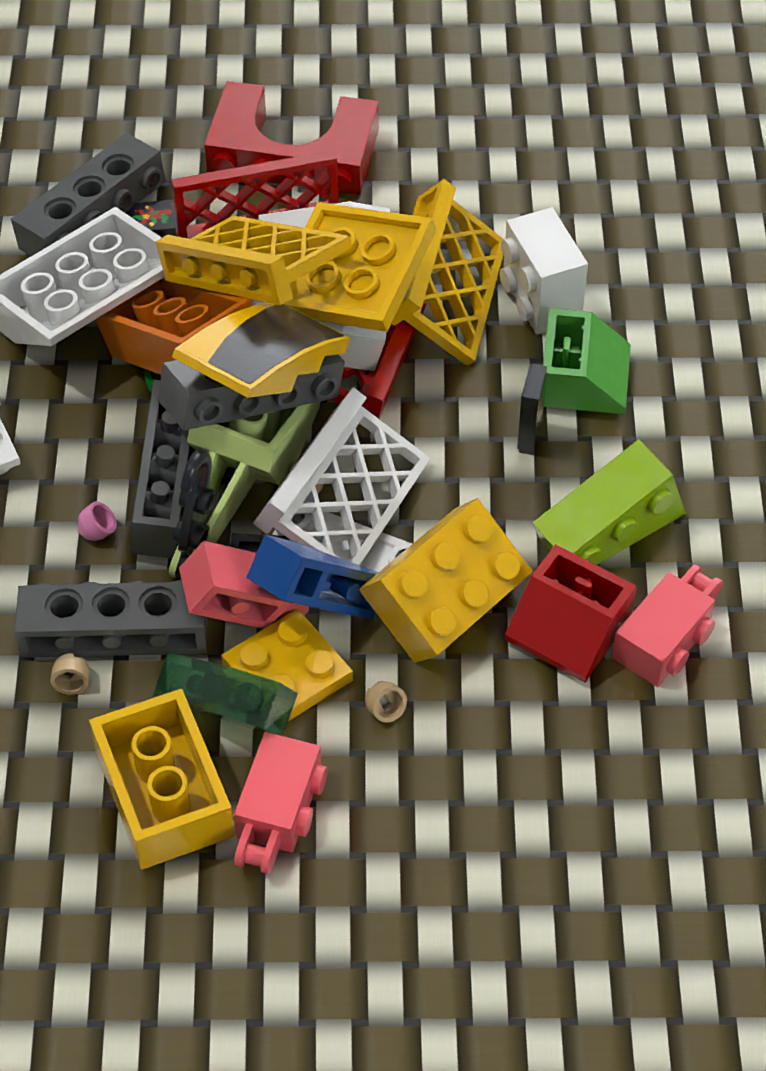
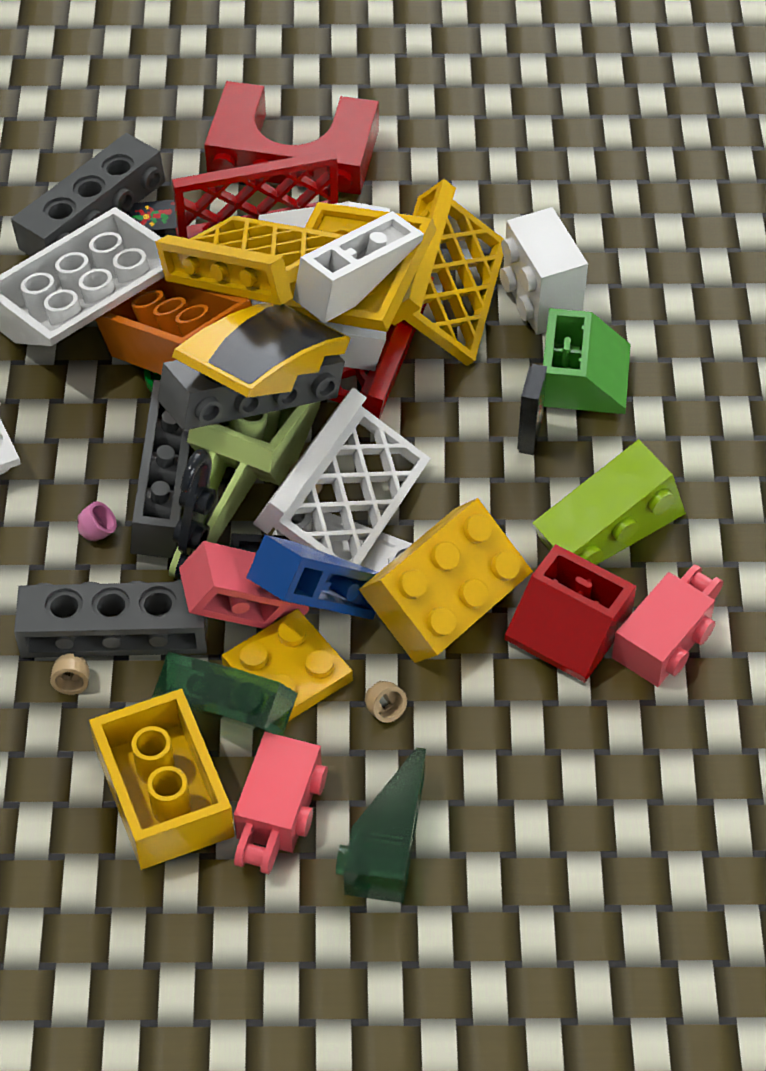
(353, 265): none -> white slope
(384, 835): none -> clear green slope

